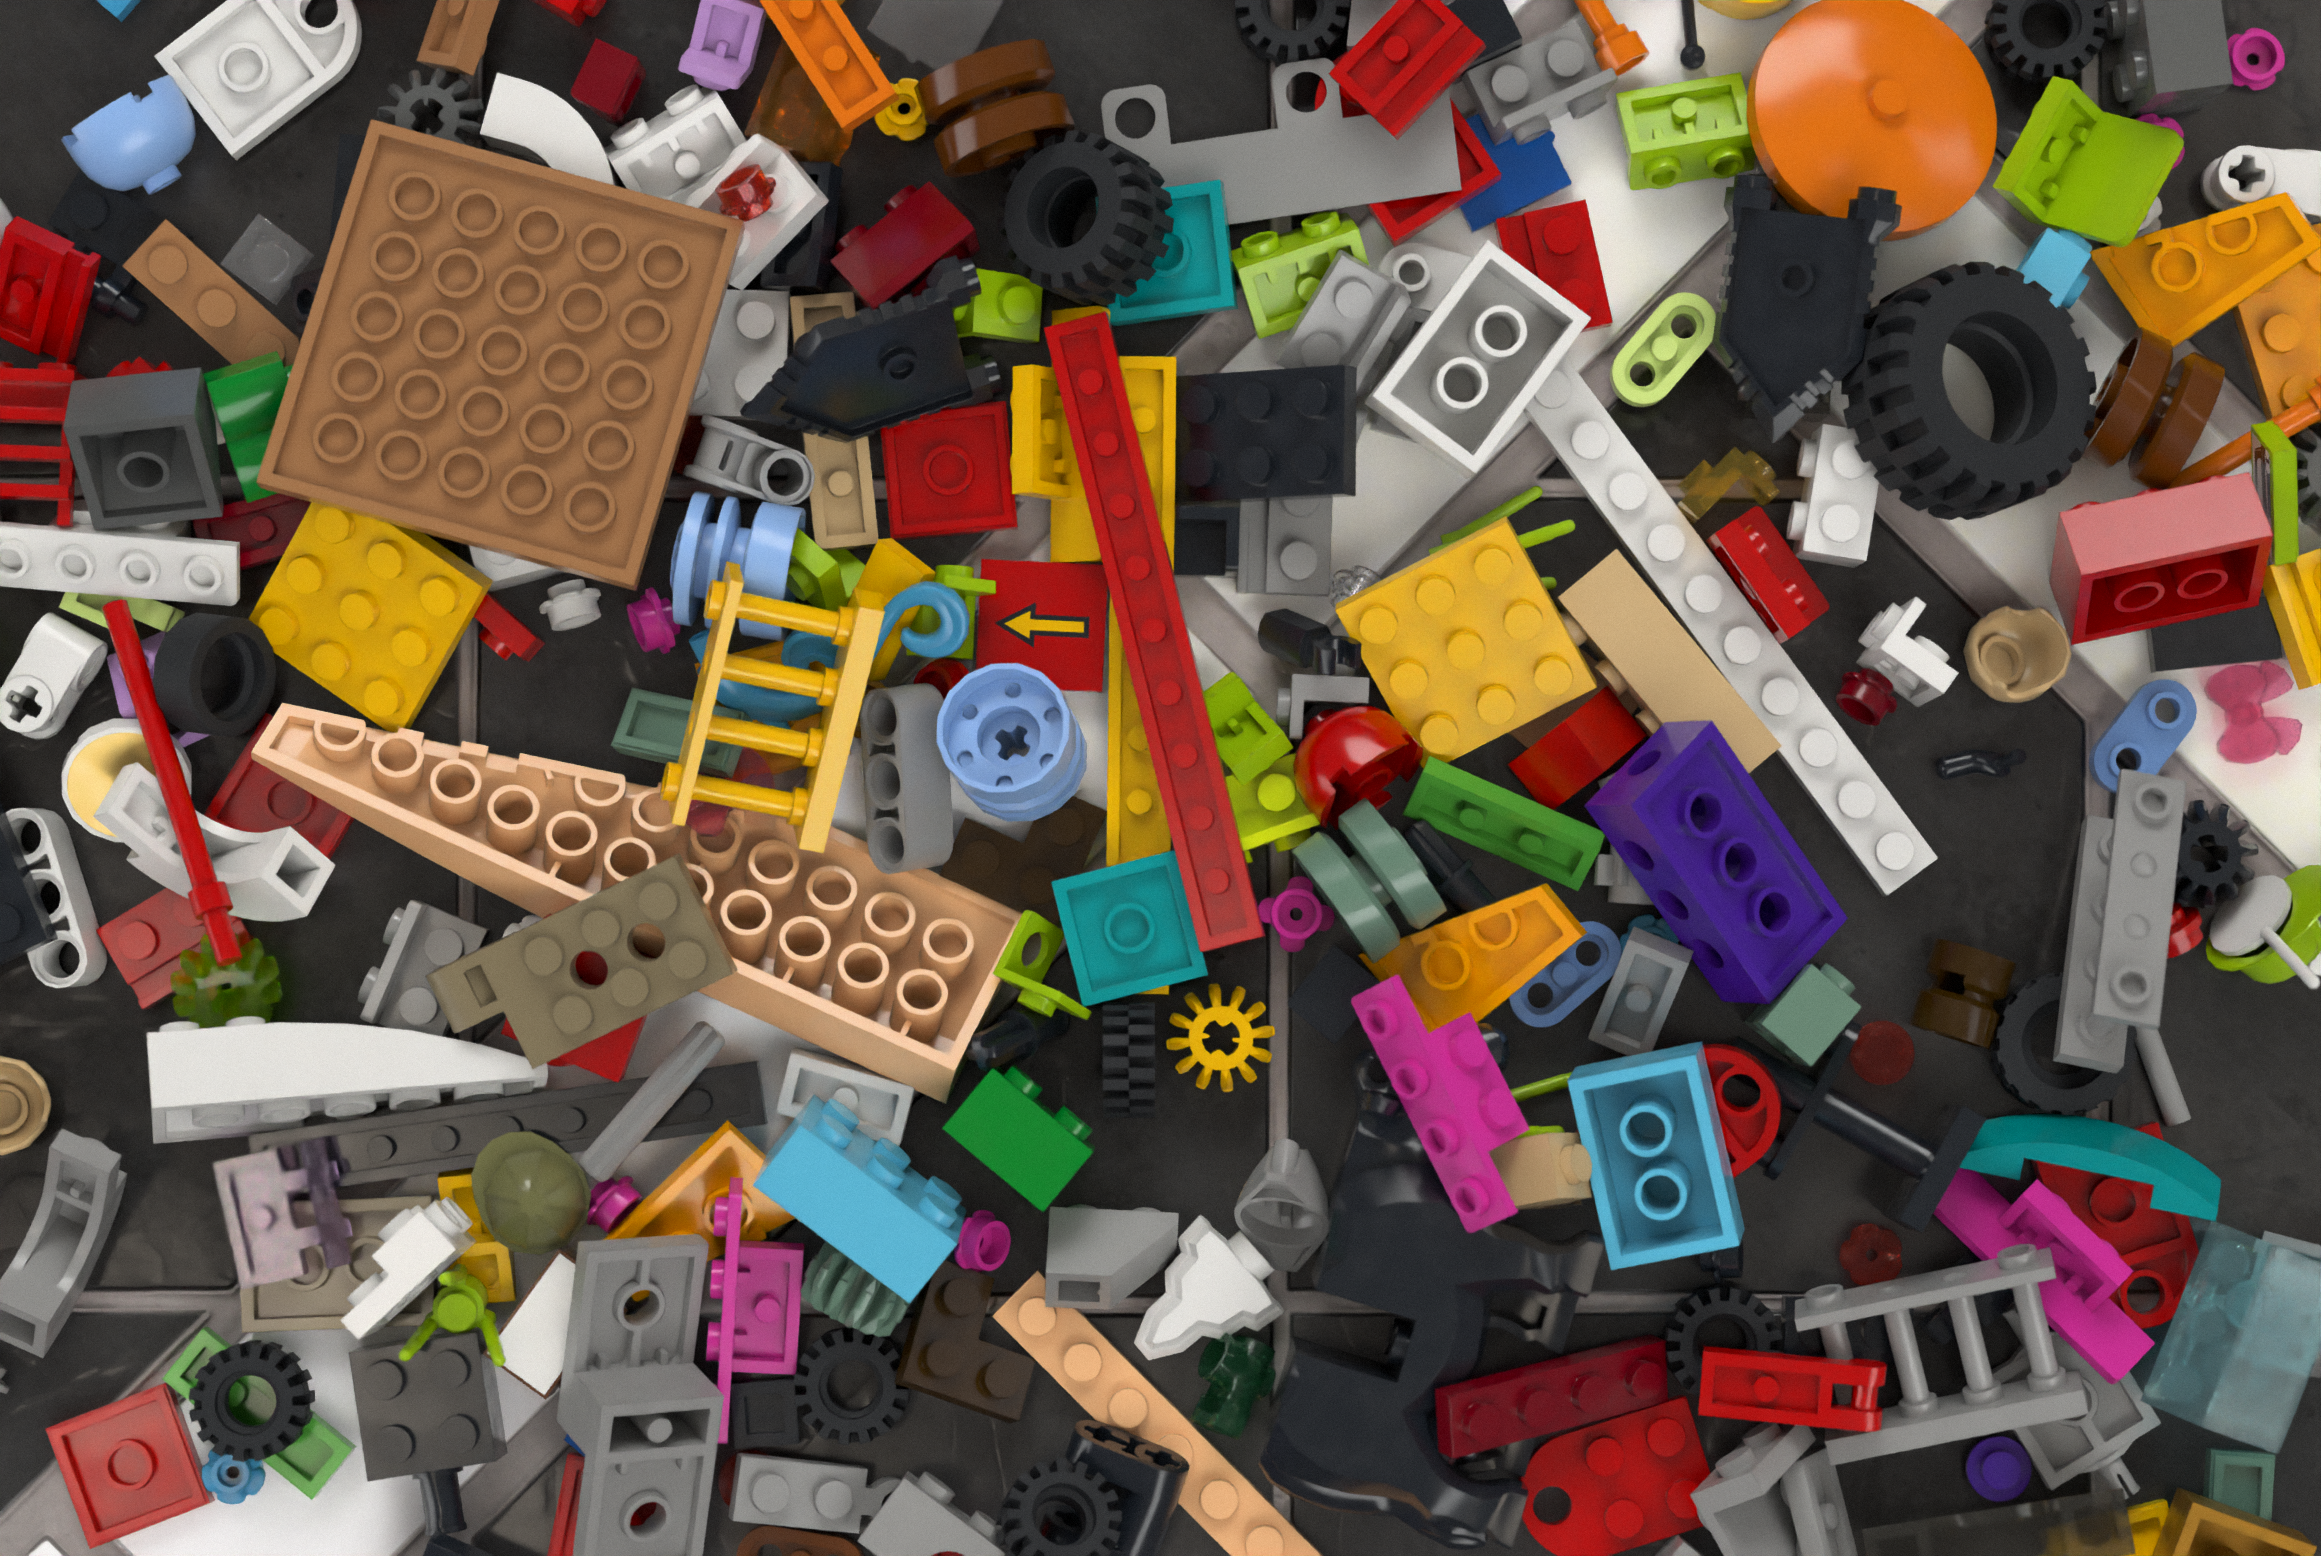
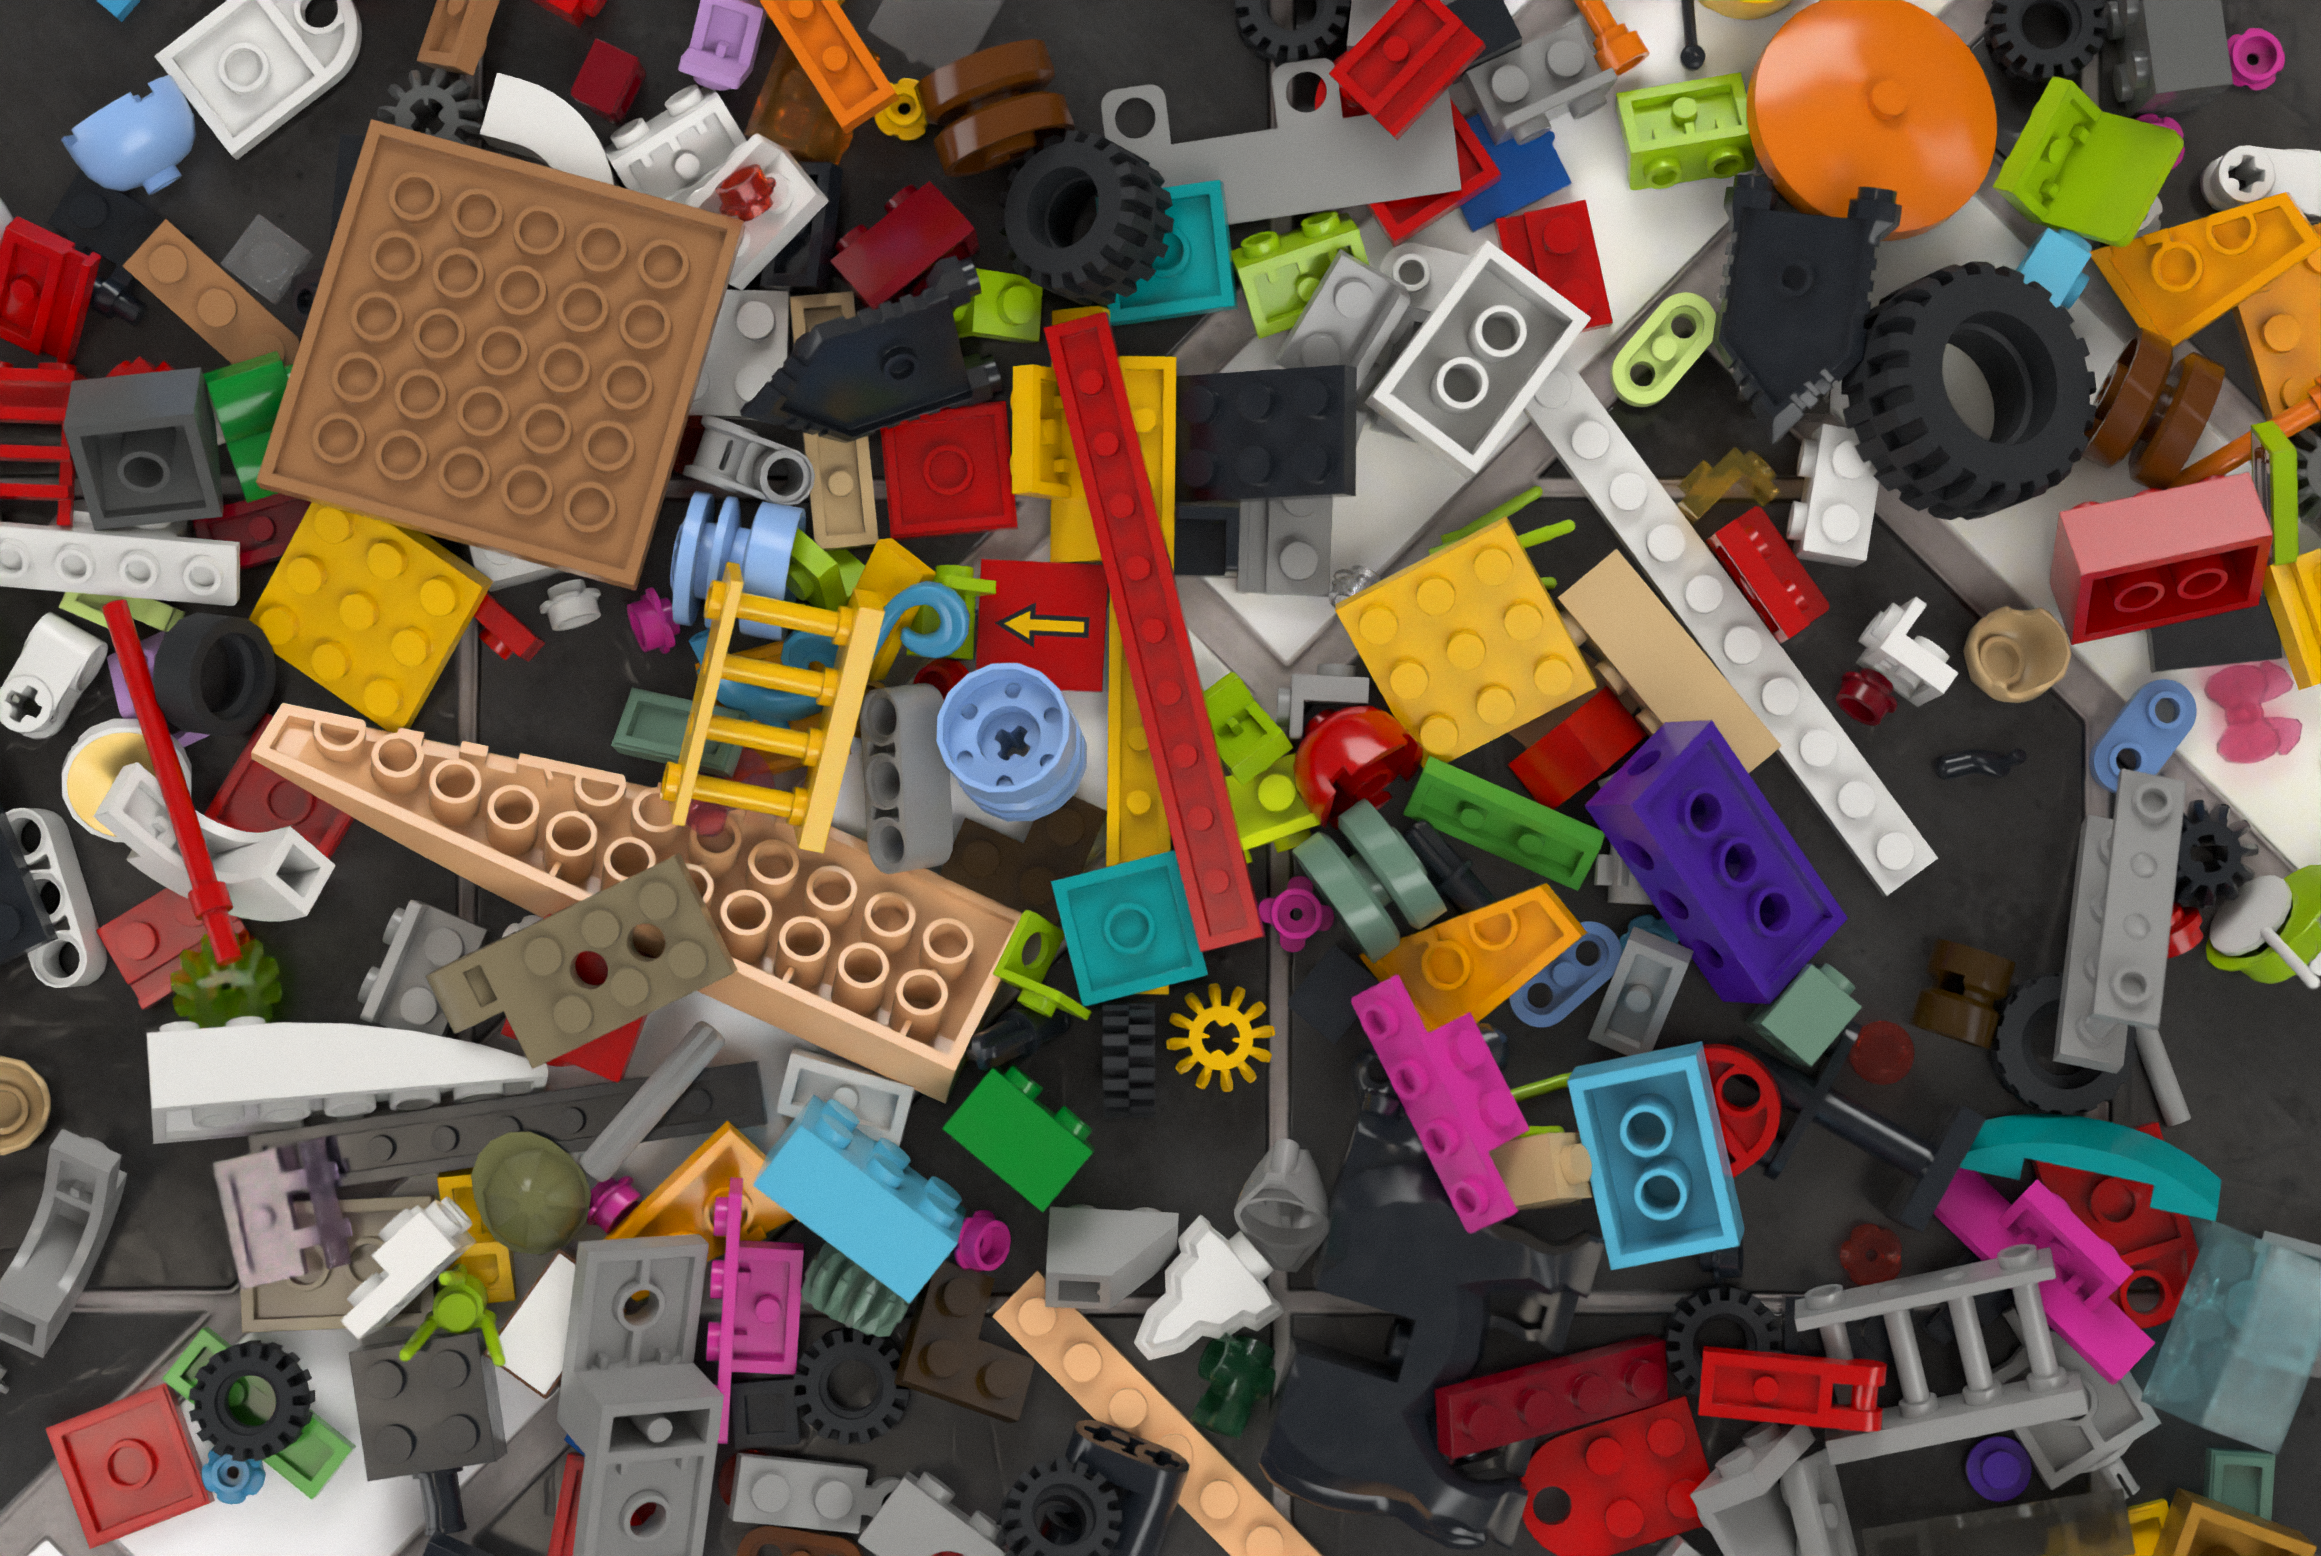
(1306, 642): black bar -> none

